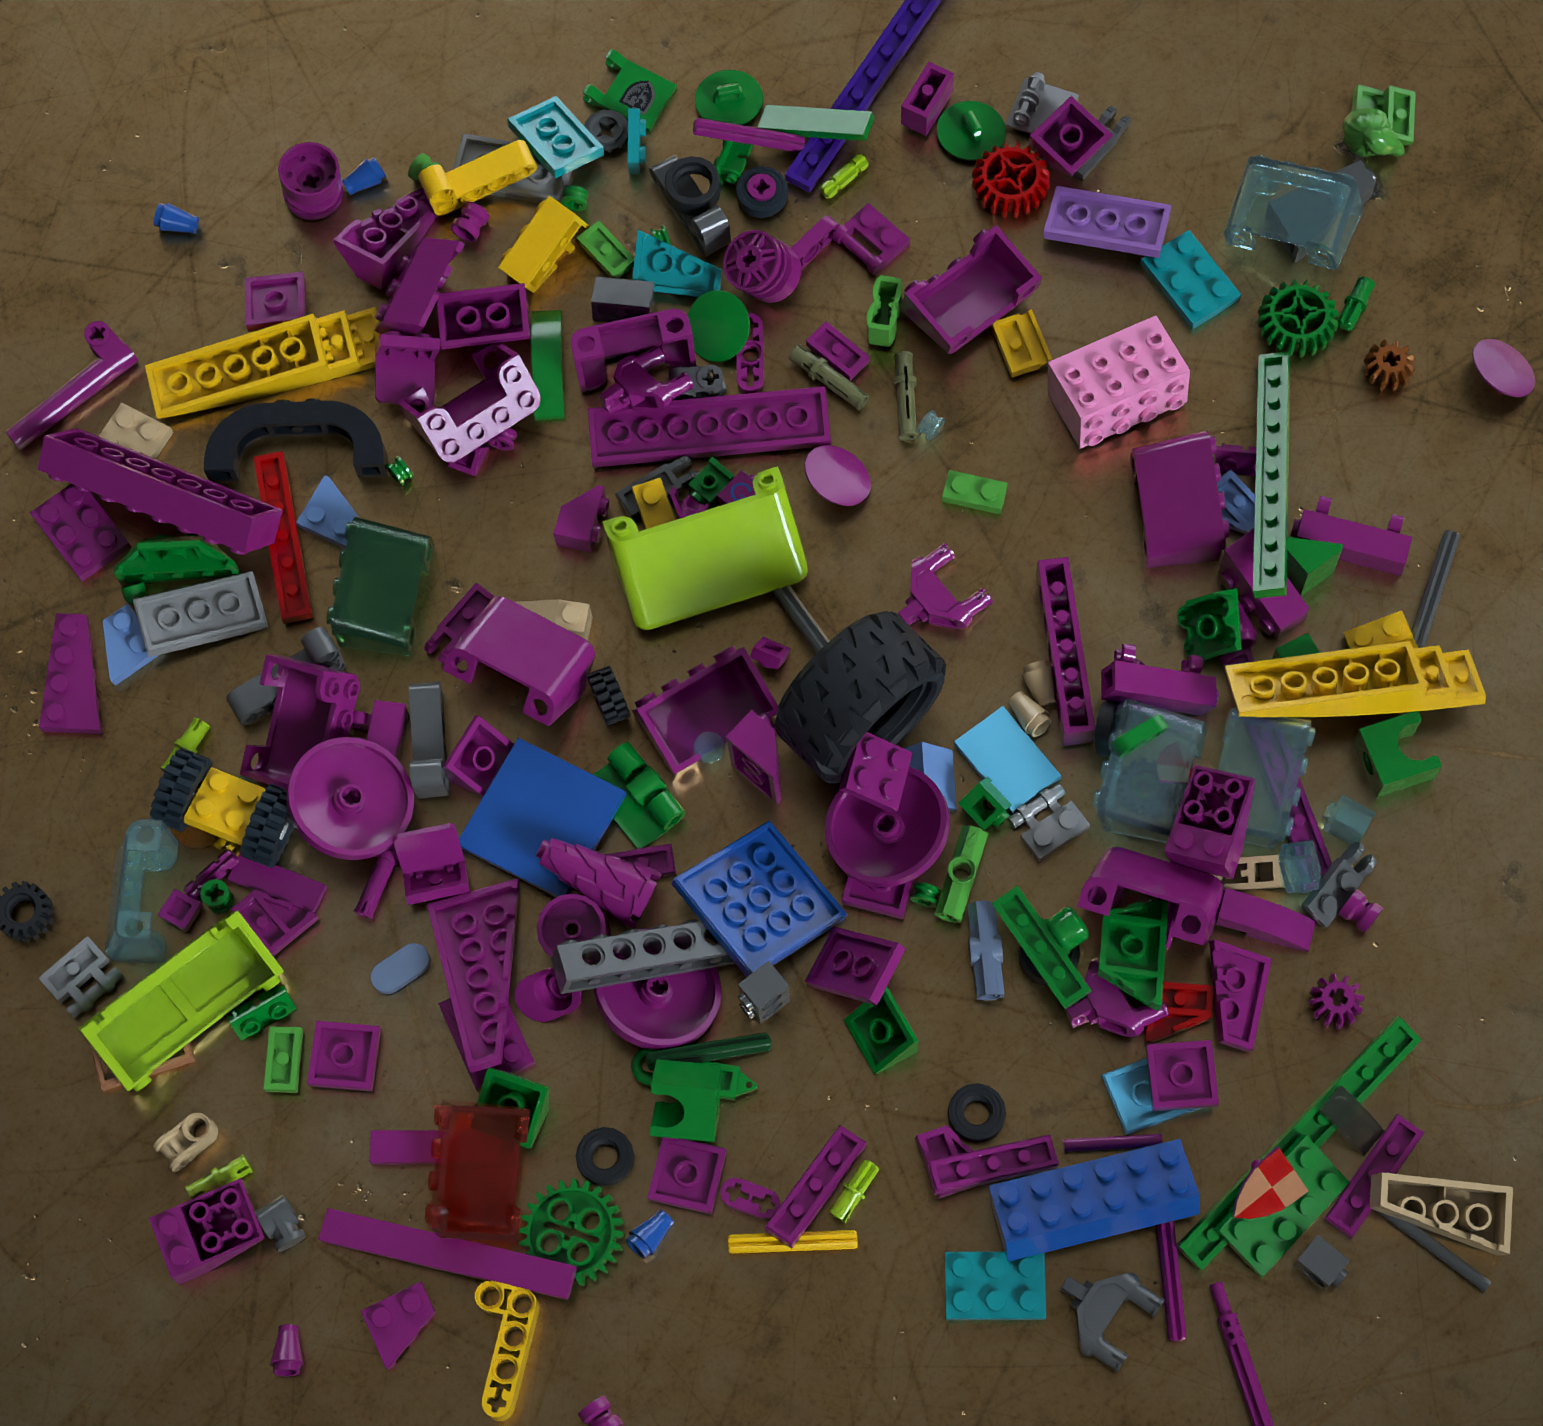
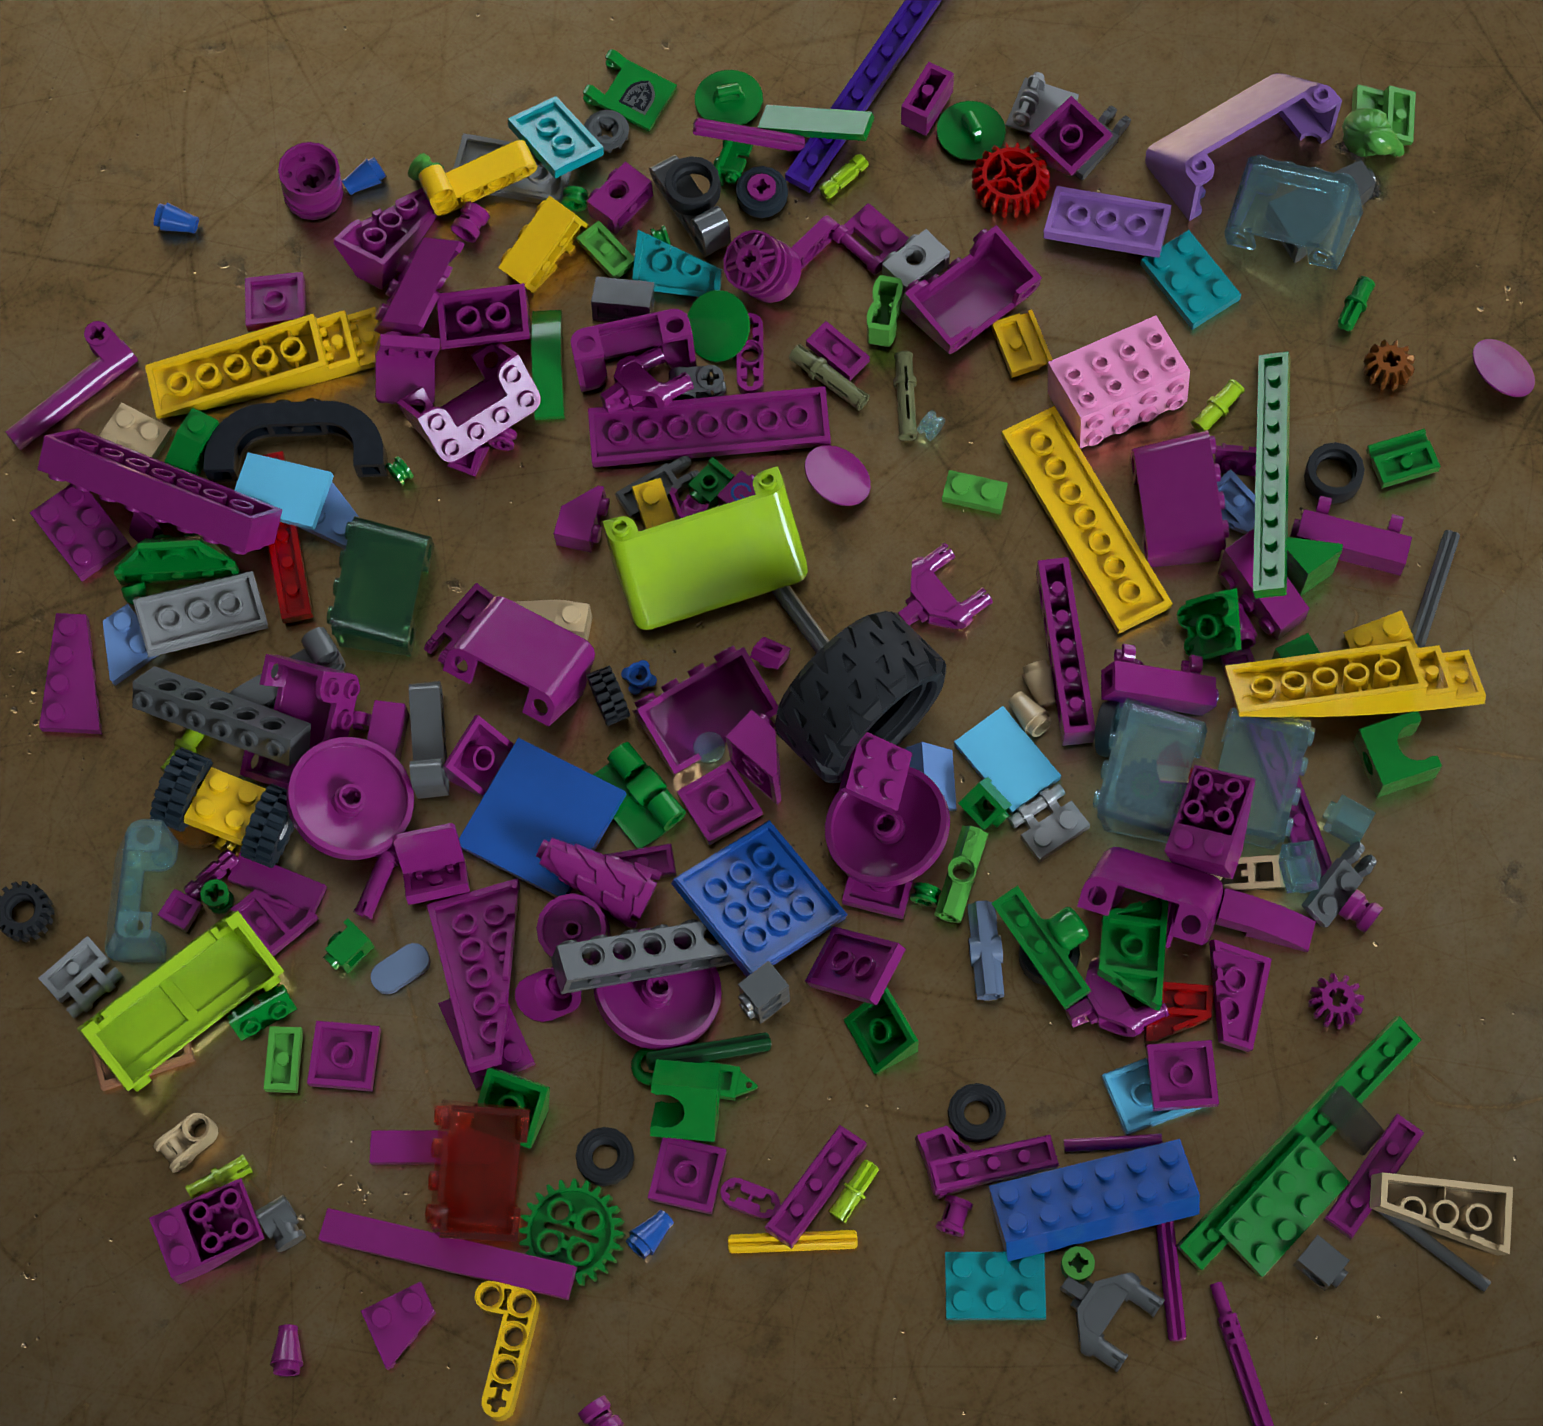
(143, 527): none -> magenta slope
(191, 441): none -> green slope
(221, 715): none -> dark grey brick
(286, 485): none -> medium azure tile
(347, 947): none -> green brick
(617, 212): none -> magenta brick
(635, 669): none -> blue plate
(636, 130): teal plate -> none
(719, 803): none -> magenta plate
(921, 248): none -> light grey brick
(954, 1216): none -> magenta bush
(1077, 1270): none -> bright green wheel
(1086, 520): none -> yellow plate
(1139, 735): green beam -> none
(1182, 159): none -> medium lavender windscreen
(1218, 406): none -> lime pin
(1268, 1187): shield -> none
(1311, 309): green gear -> none
(1339, 452): none -> black tyre
(1403, 458): none -> green plate

